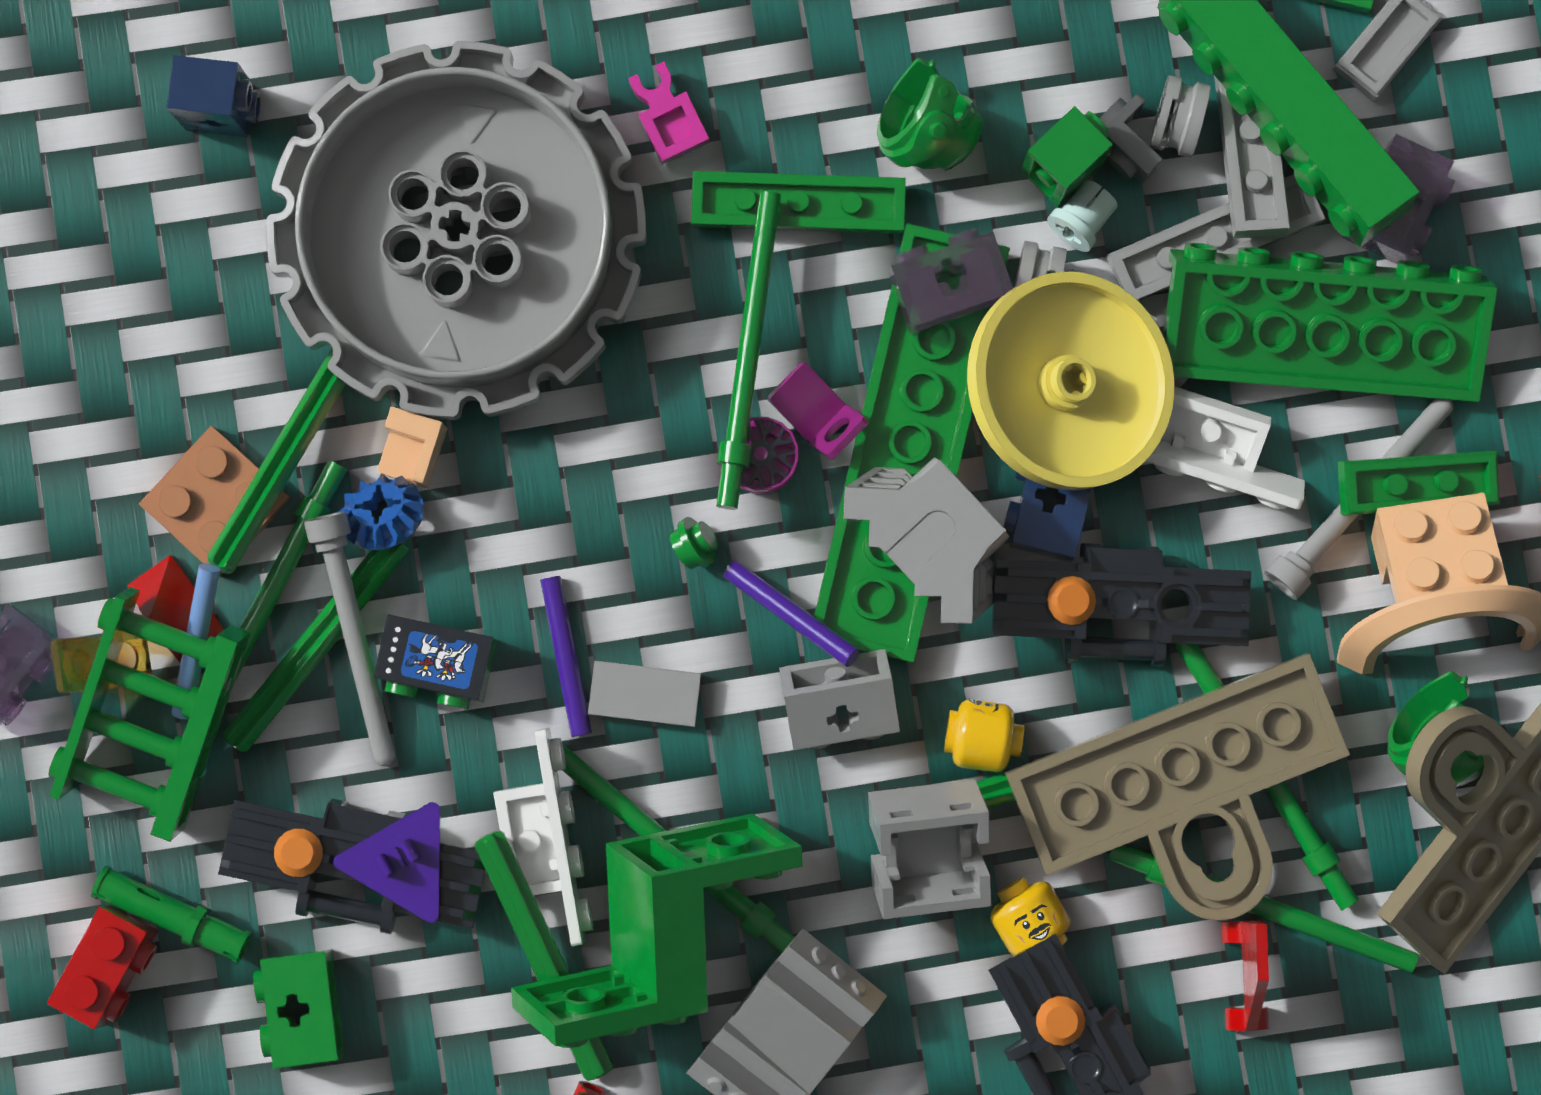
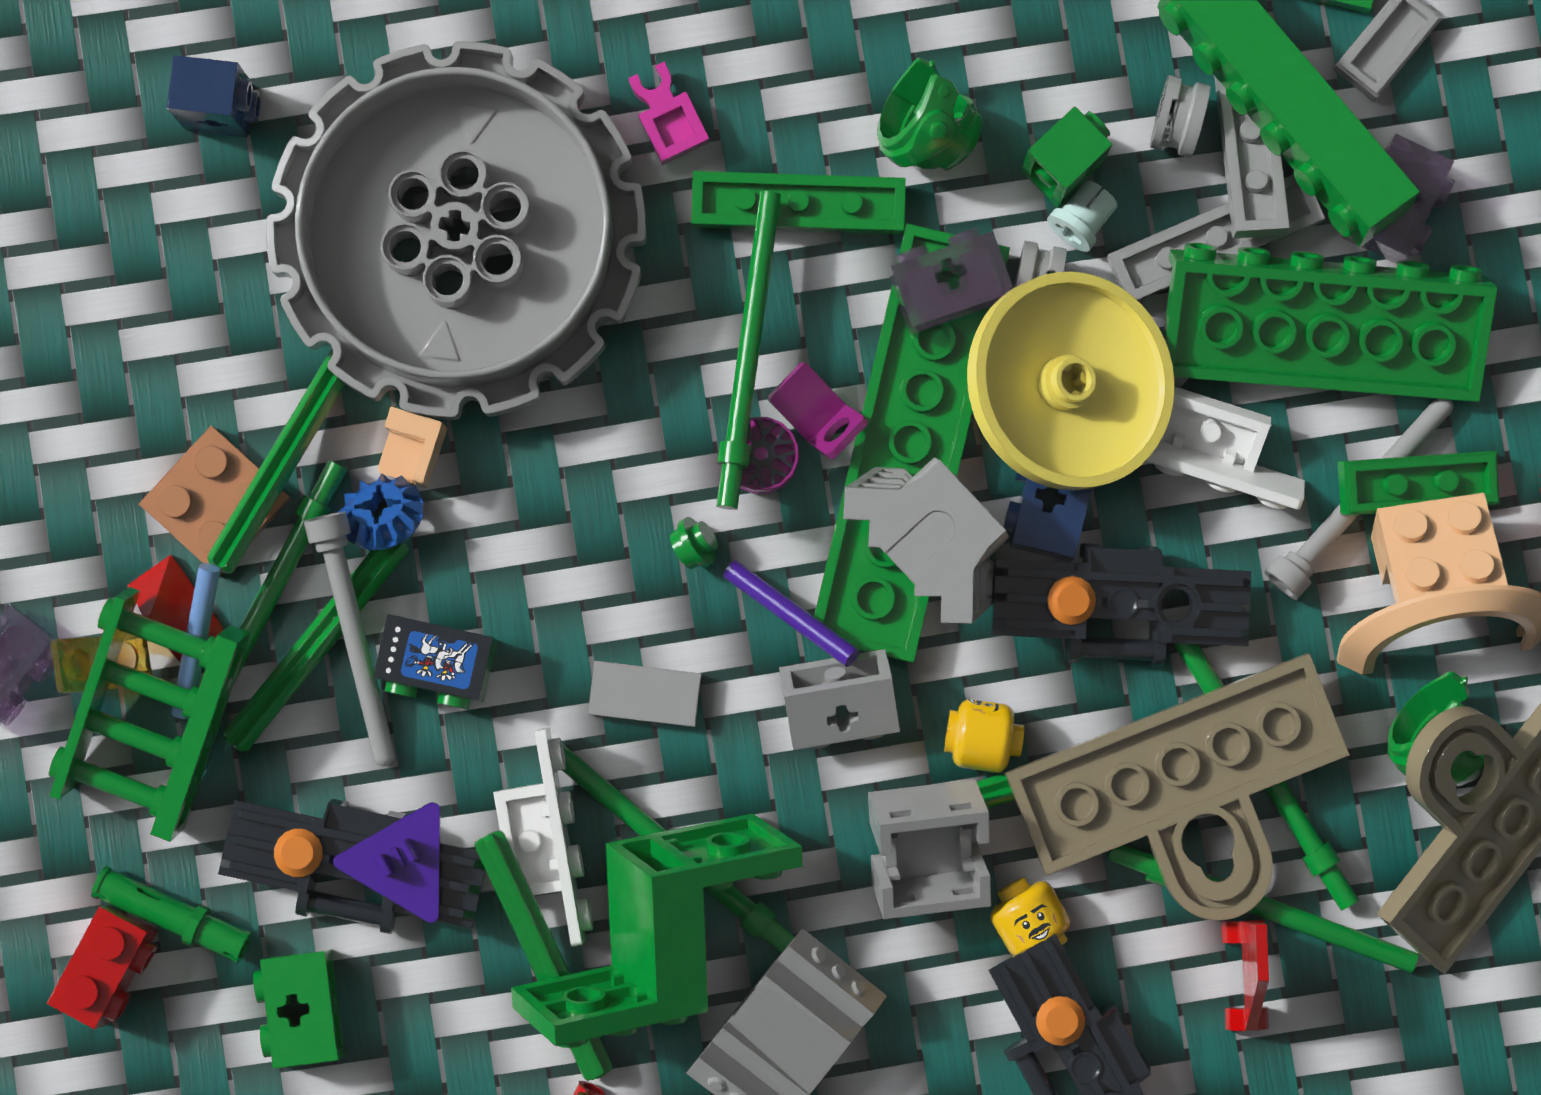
(566, 656): dark purple bar -> none
(1129, 153): dark grey bracket -> none

